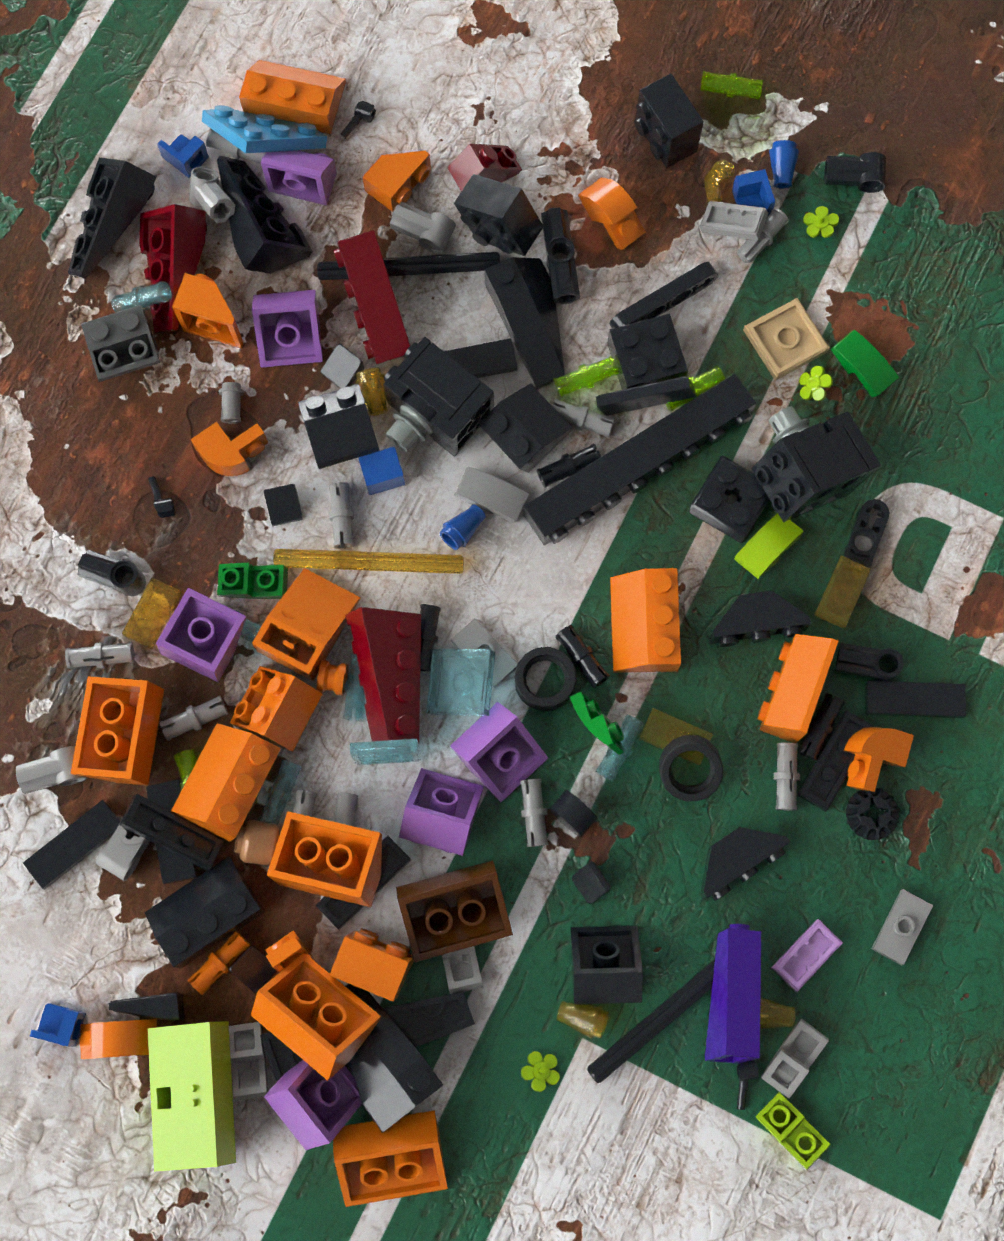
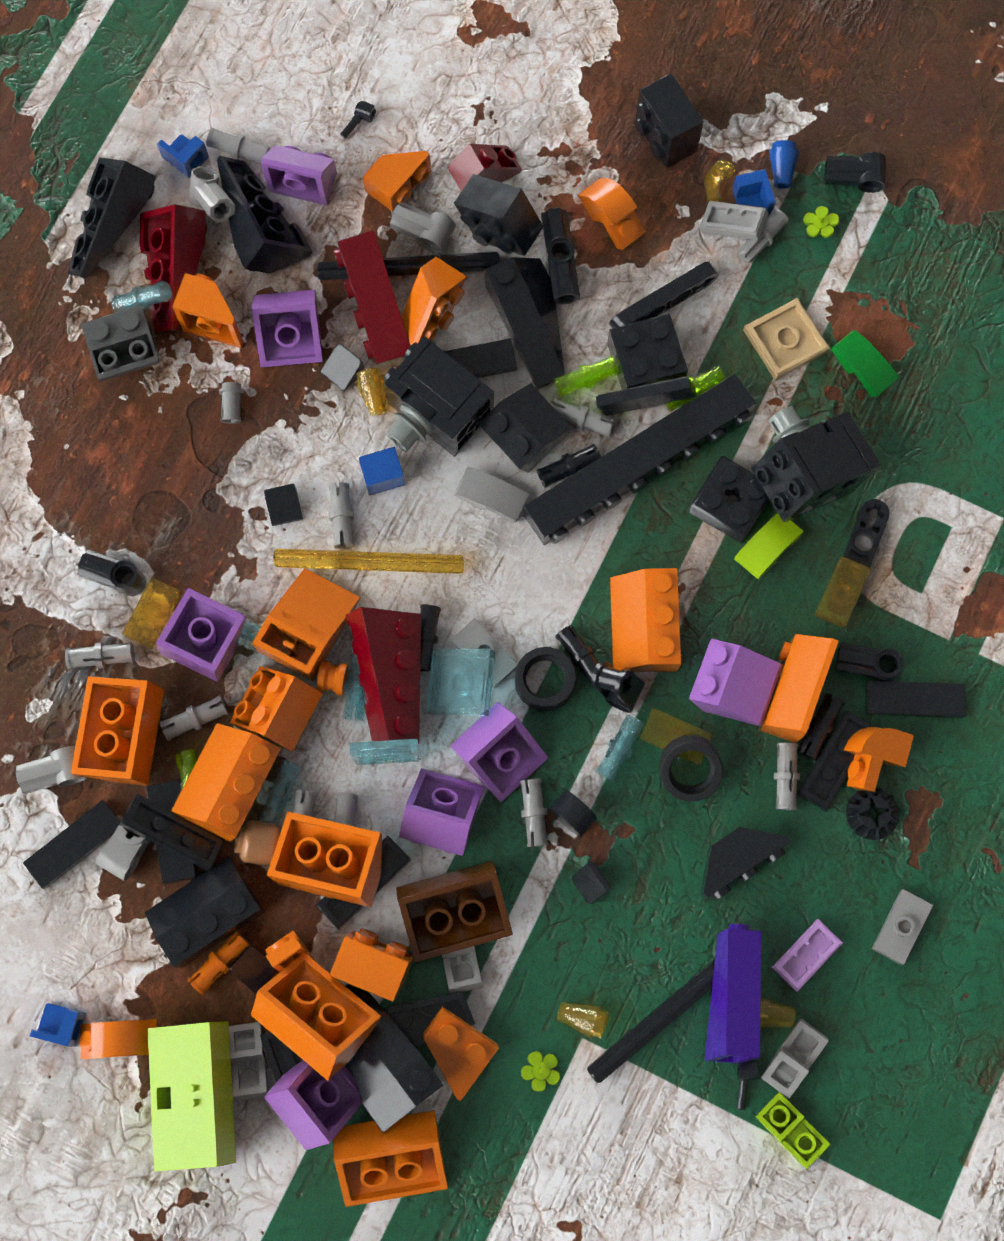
(161, 1006): black slope -> none
(165, 506): black hand -> none
(229, 456): orange brick -> none
(251, 581): green slope -> none
(261, 131): dark azure plate -> none
(292, 94): orange slope -> none
(338, 426): black slope -> none
(432, 300): none -> orange slope
(458, 1050): none -> orange wing
(461, 528): blue cone -> none
(598, 724): green slope -> none
(606, 965): black slope -> none
(618, 687): none -> black piece
(731, 85): clear neon green pin -> none
(735, 682): none -> medium lavender slope
(758, 618): black slope -> none
(815, 383): lime plant -> none

